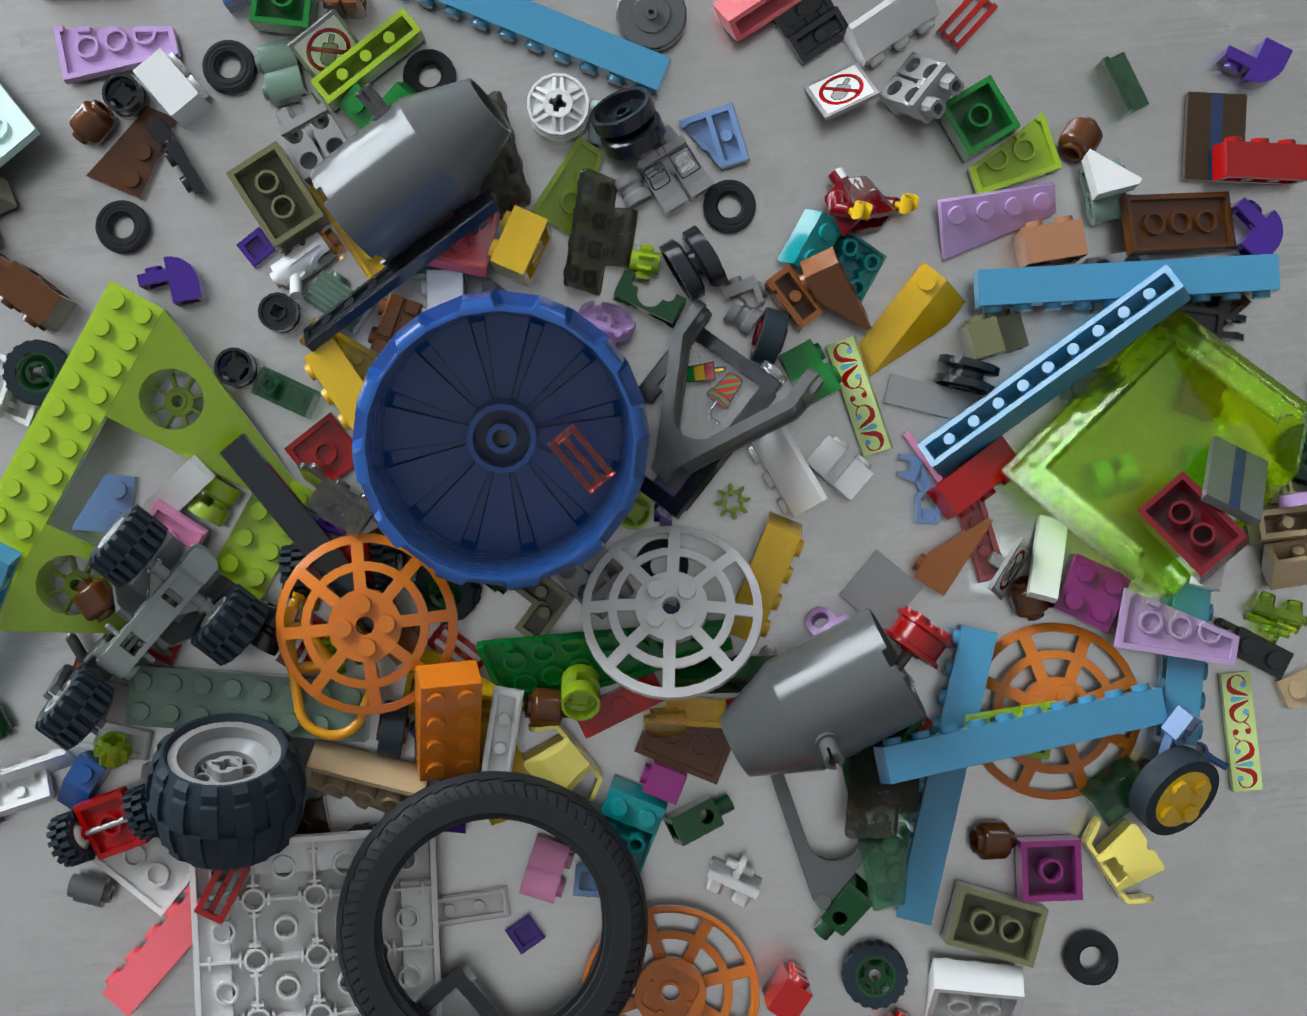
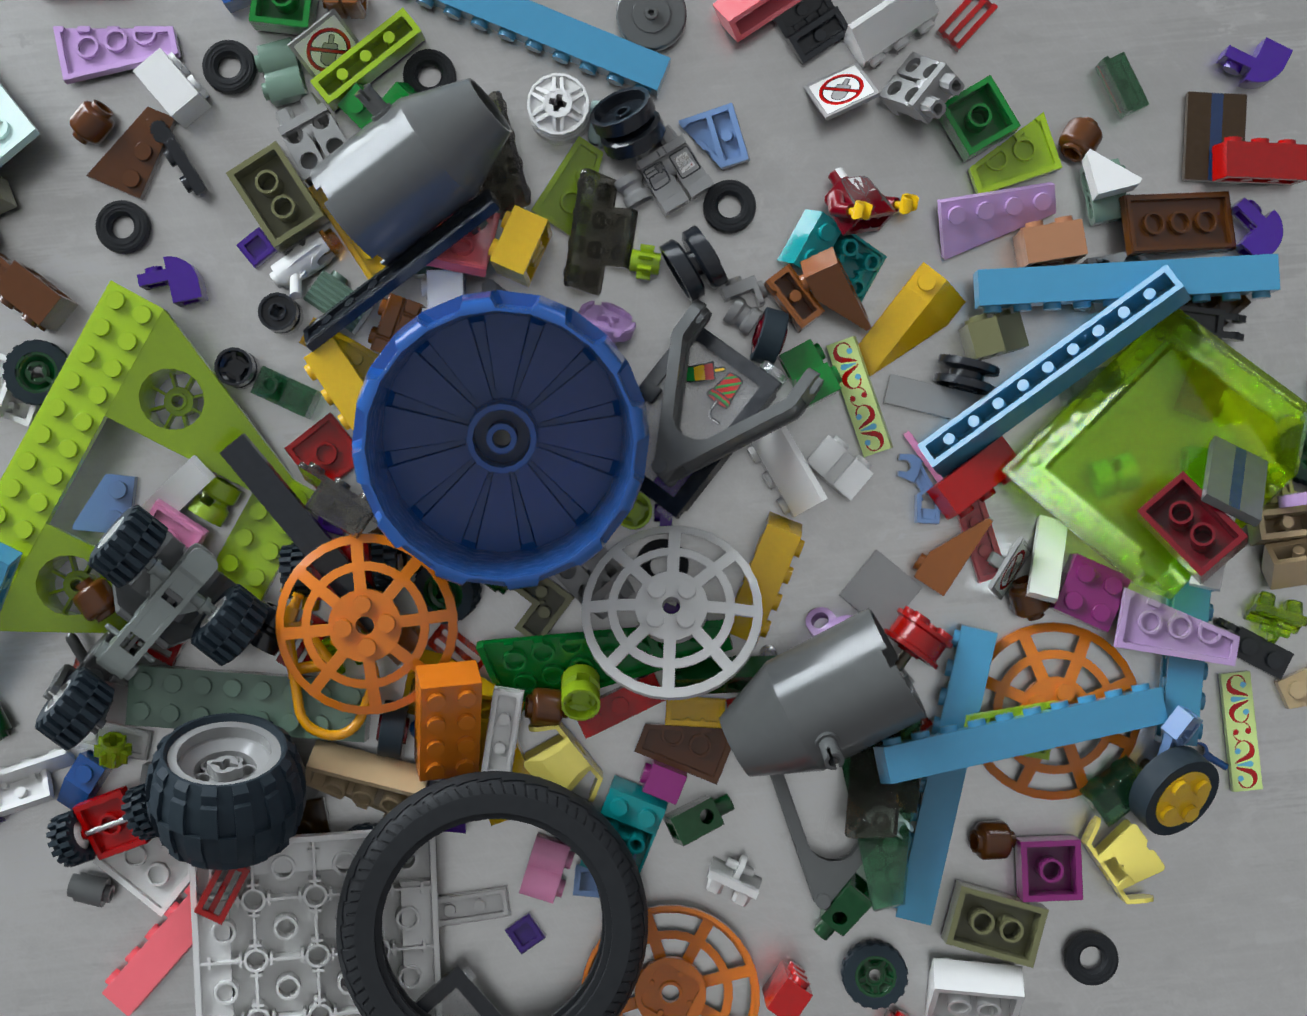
(125, 96): black wheel -> none
(599, 480): clear red tile -> none
(665, 311): dark green piece -> none
(665, 722): clear yellow brick -> none
(741, 500): lime gear -> none

